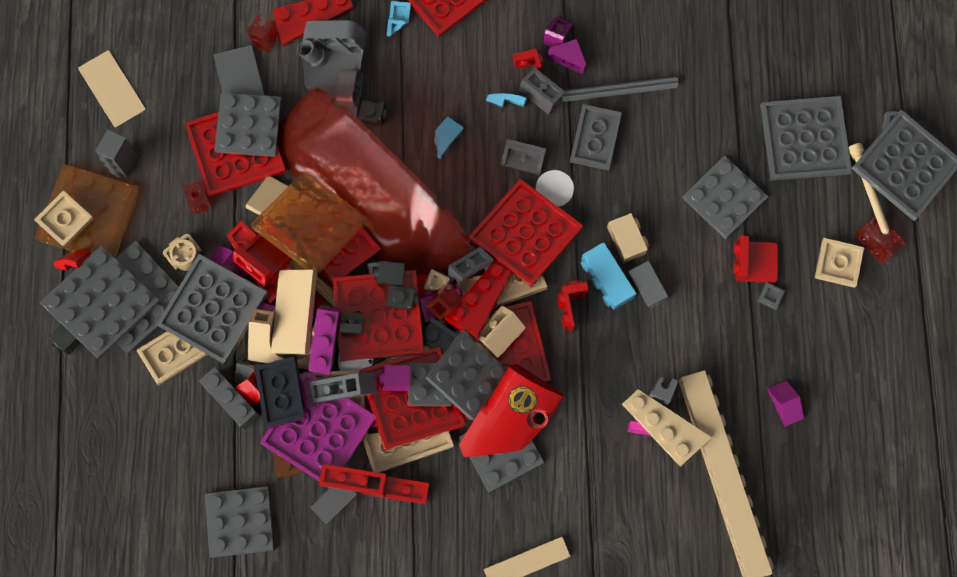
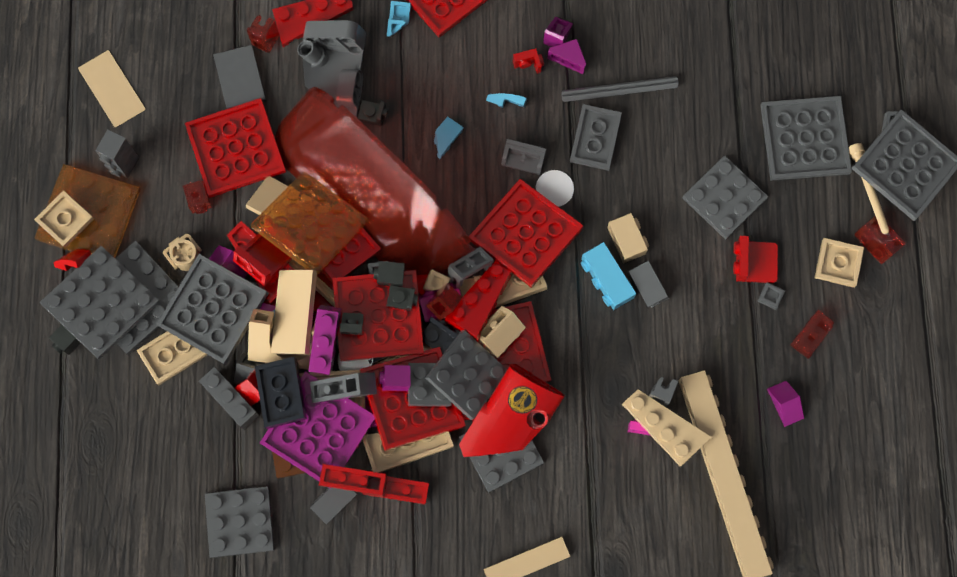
(248, 124): dark grey plate -> none
(541, 90): dark grey hinge -> none
(573, 291): red bracket -> none
(812, 334): none -> clear red hinge

